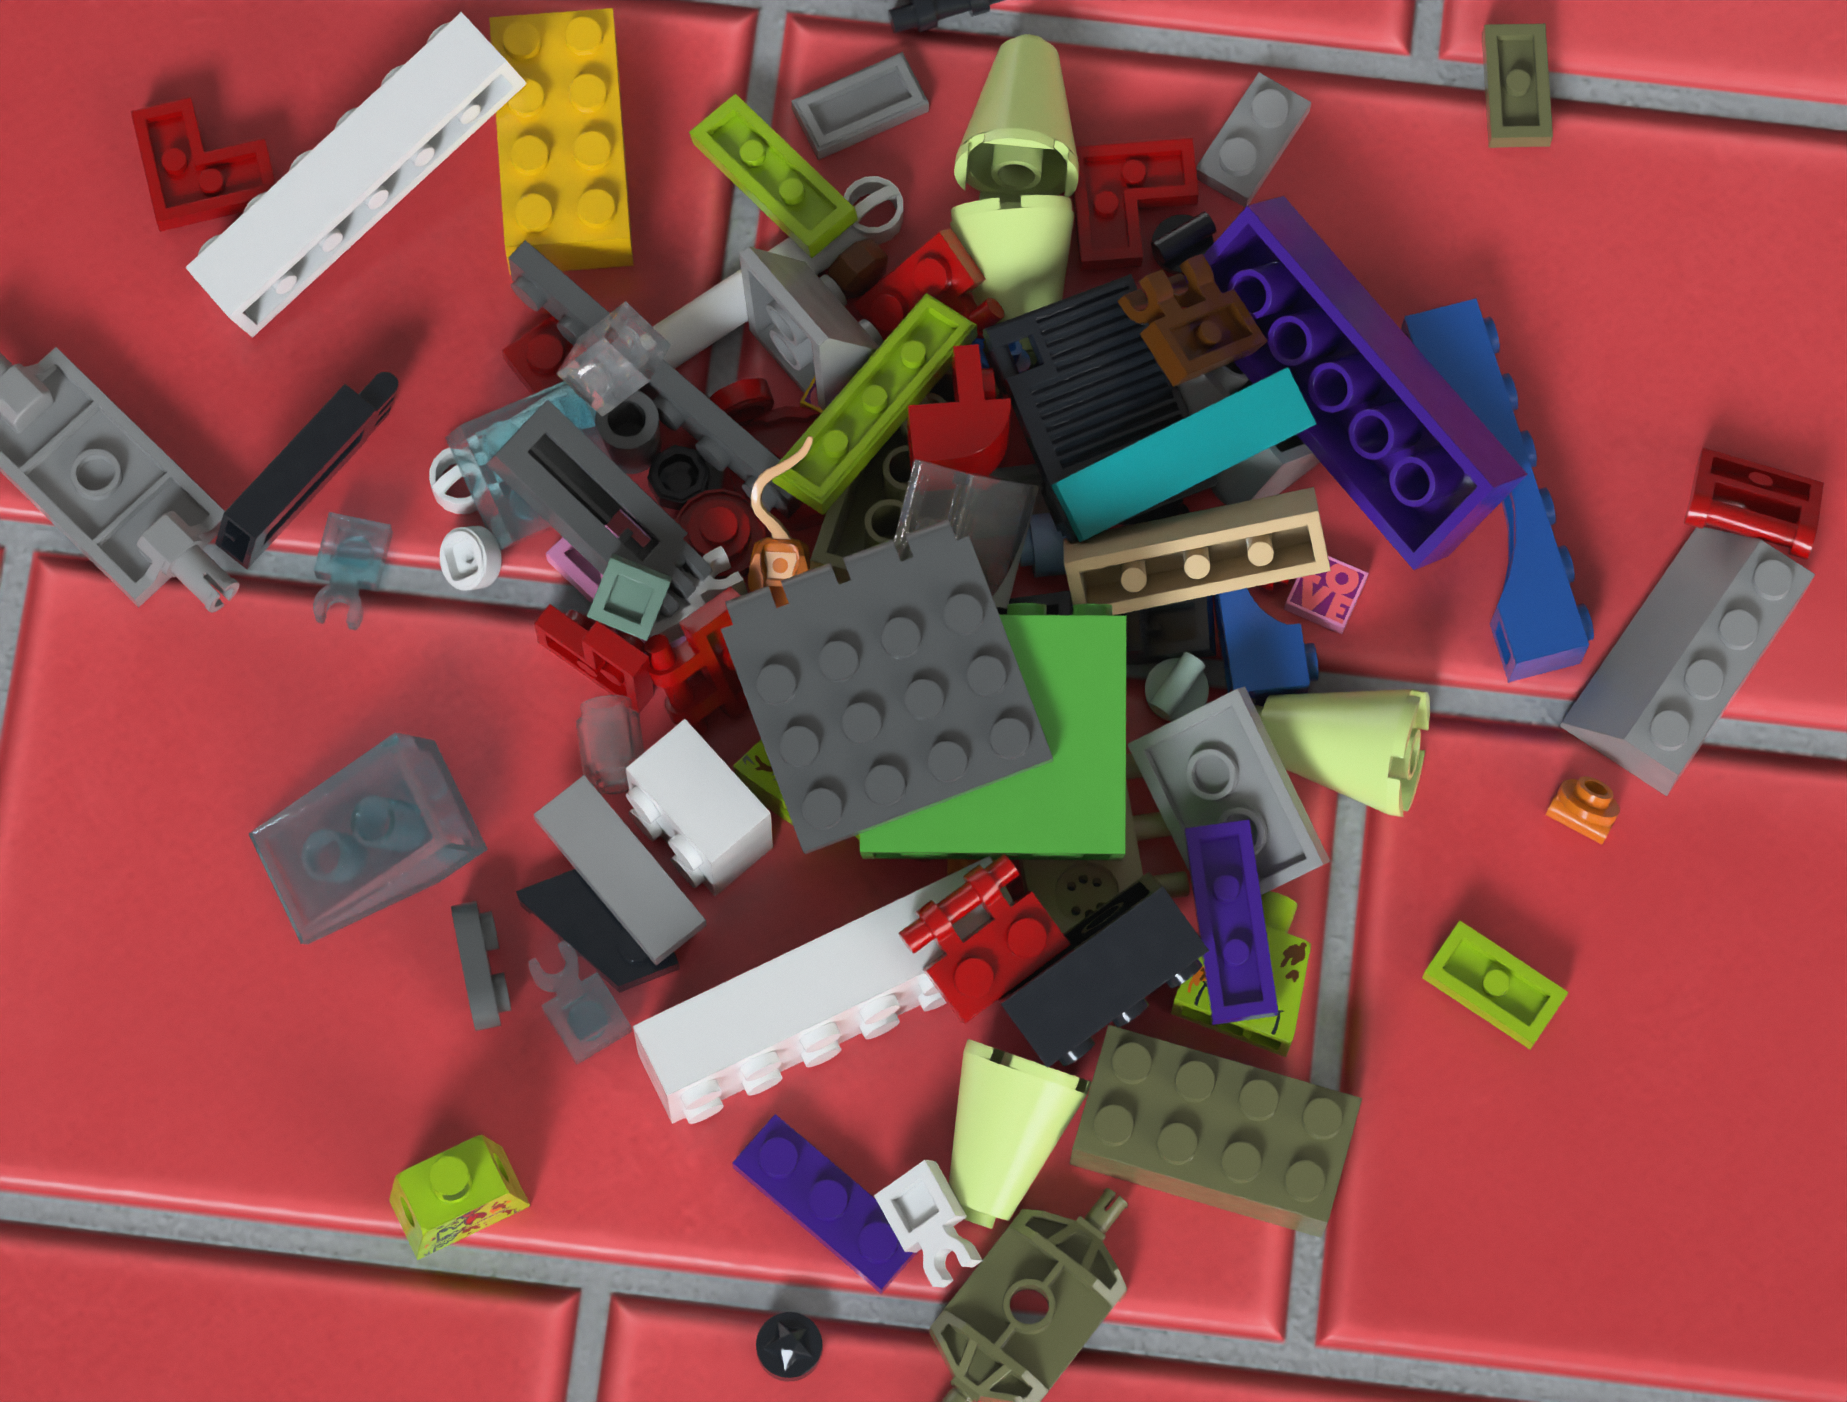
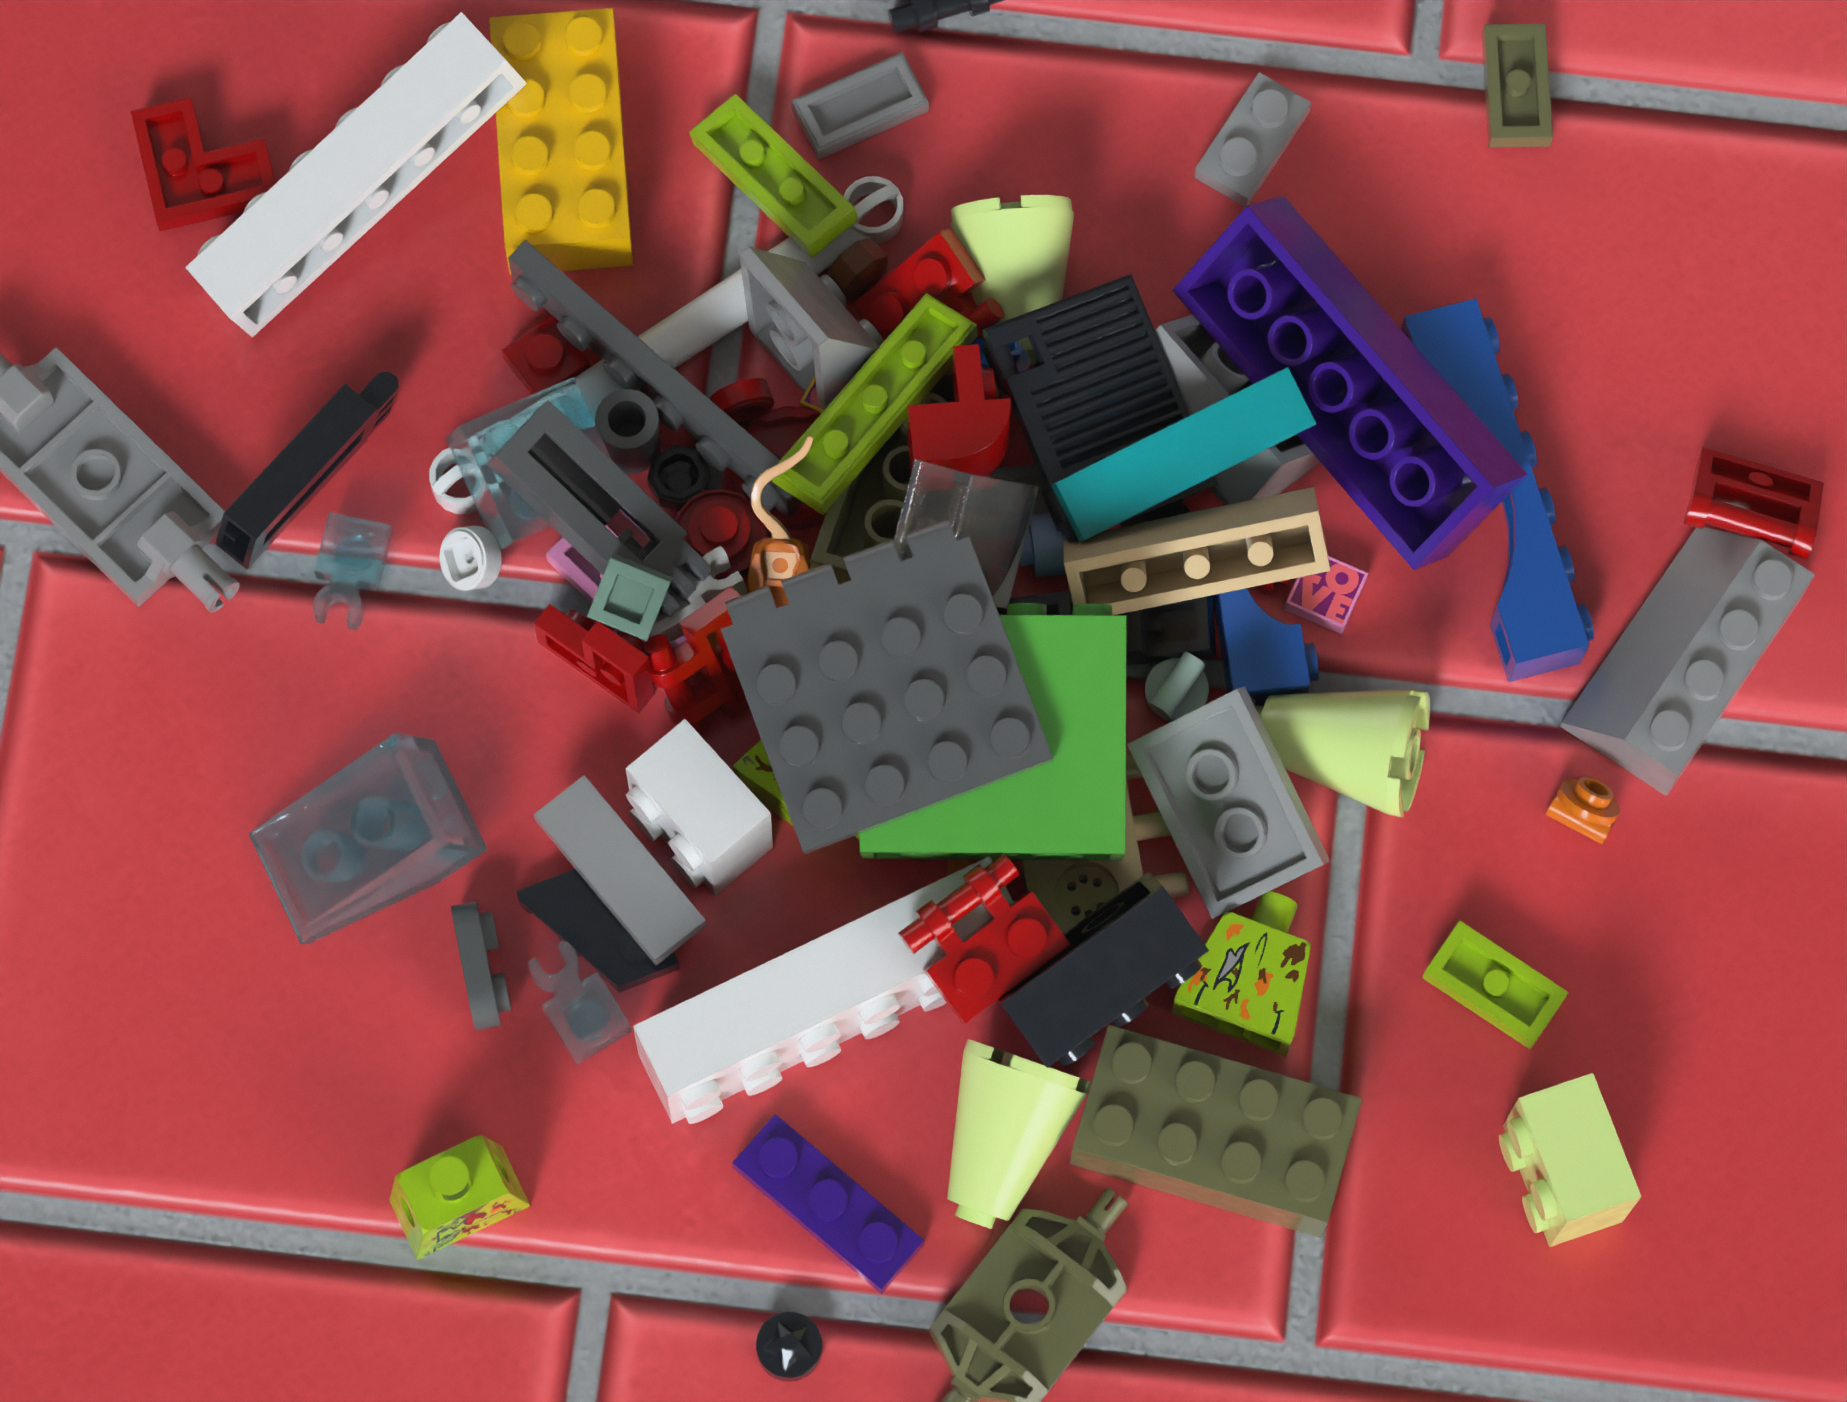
(606, 370): clear brick -> none
(608, 741): clear brick -> none
(924, 1217): white plate -> none
(1020, 127): yellowish green cone -> none
(1117, 183): red plate -> none
(1181, 239): black plate -> none
(1193, 339): reddish brown plate -> none
(1231, 922): dark purple plate -> none
(1568, 1161): none -> yellowish green brick

